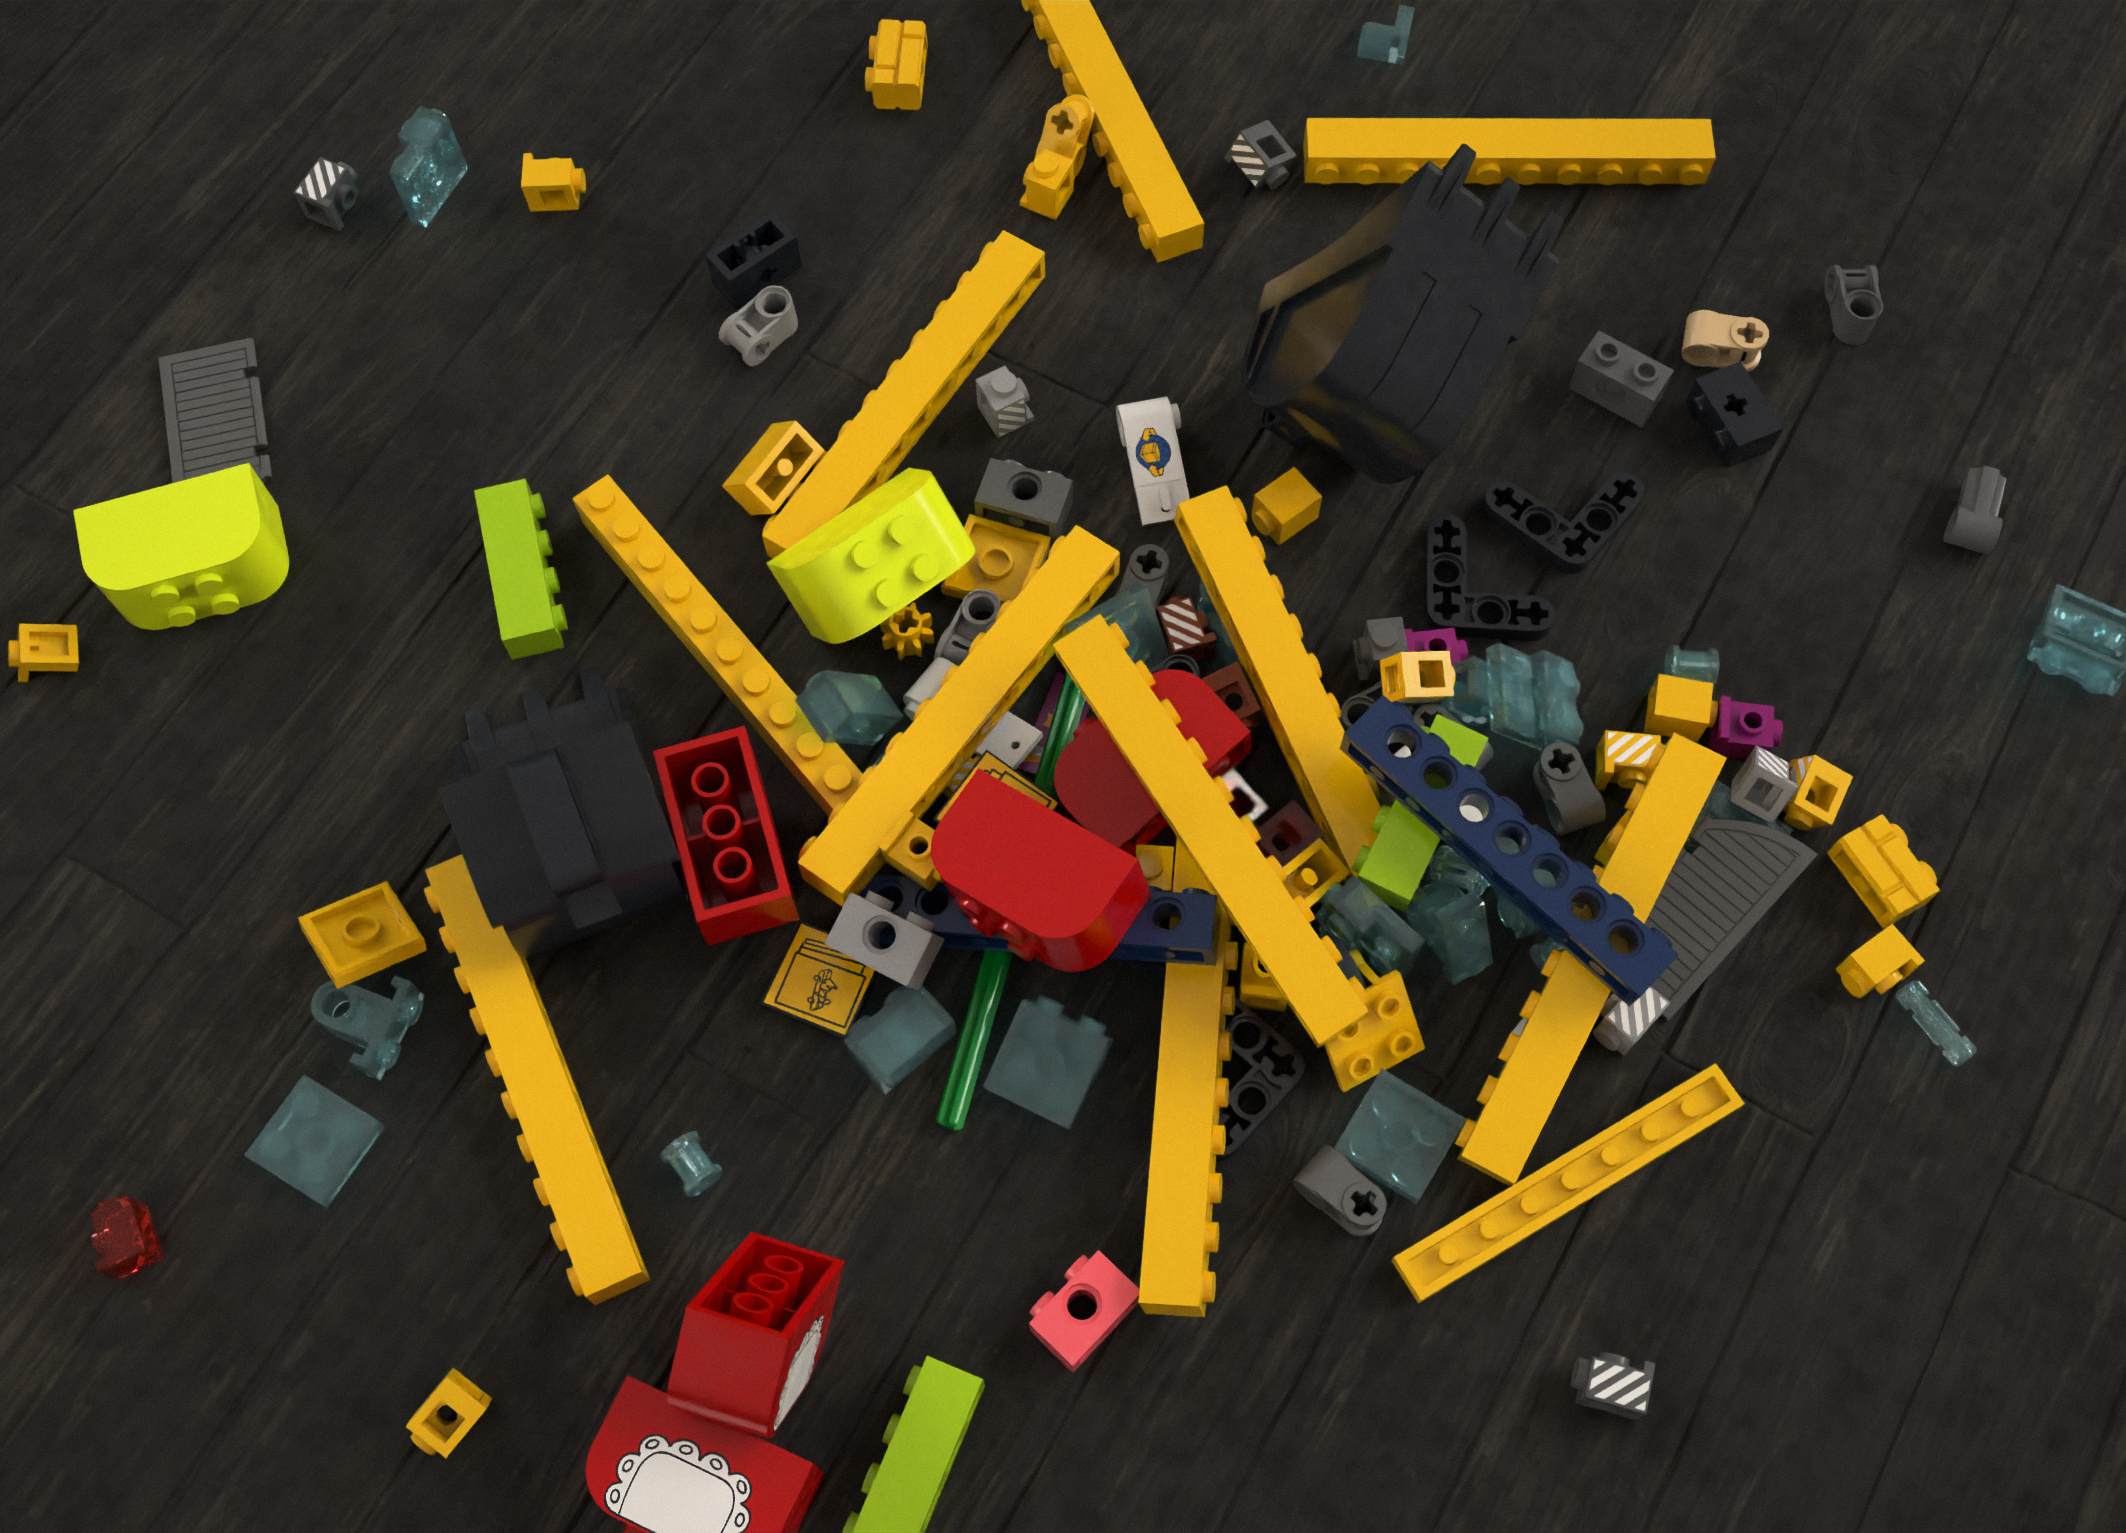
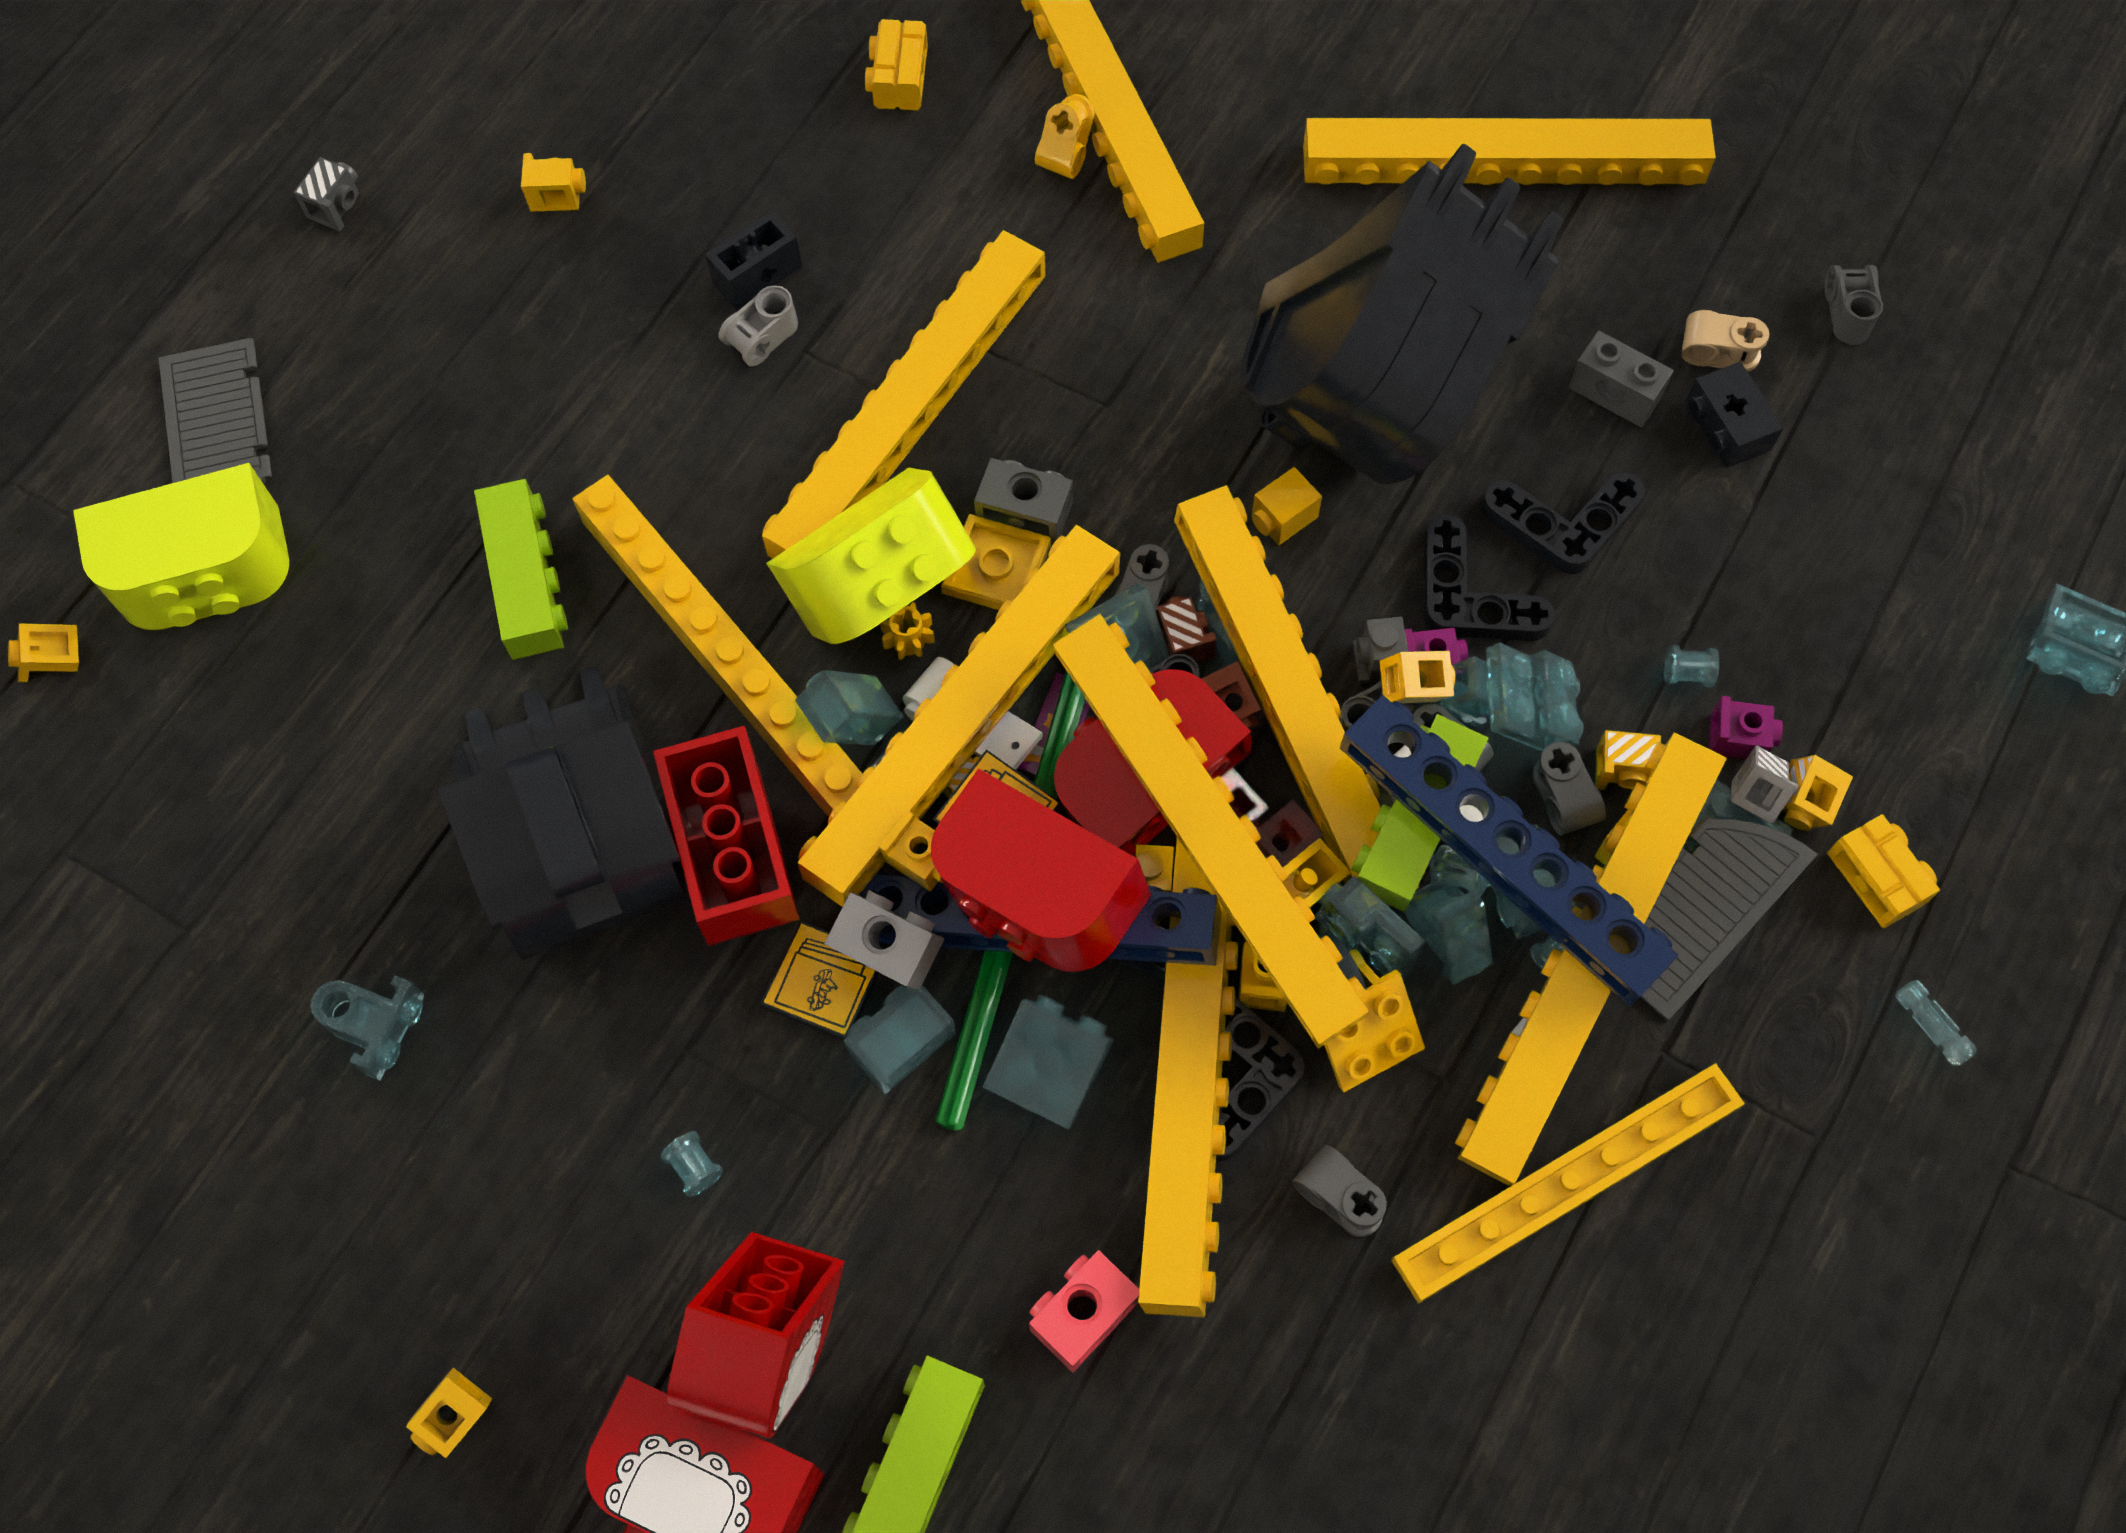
(124, 1237): clear red brick -> none
(315, 1140): clear light blue plate -> none
(362, 934): yellow tile -> none
(429, 164): clear light blue plate -> none
(539, 1092): yellow brick -> none
(773, 468): yellow brick -> none
(964, 628): light grey piece -> none
(1003, 401): light grey brick -> none
(1048, 184): yellow brick -> none
(1154, 457): white door -> none
(1262, 155): dark grey brick -> none
(1386, 41): clear light blue panel -> none
(1399, 1135): clear light blue plate -> none
(1612, 1385): dark grey brick -> none
(1626, 1024): light grey brick -> none
(1680, 707): yellow brick -> none
(1879, 963): yellow brick -> none
(1975, 518): dark grey piece -> none

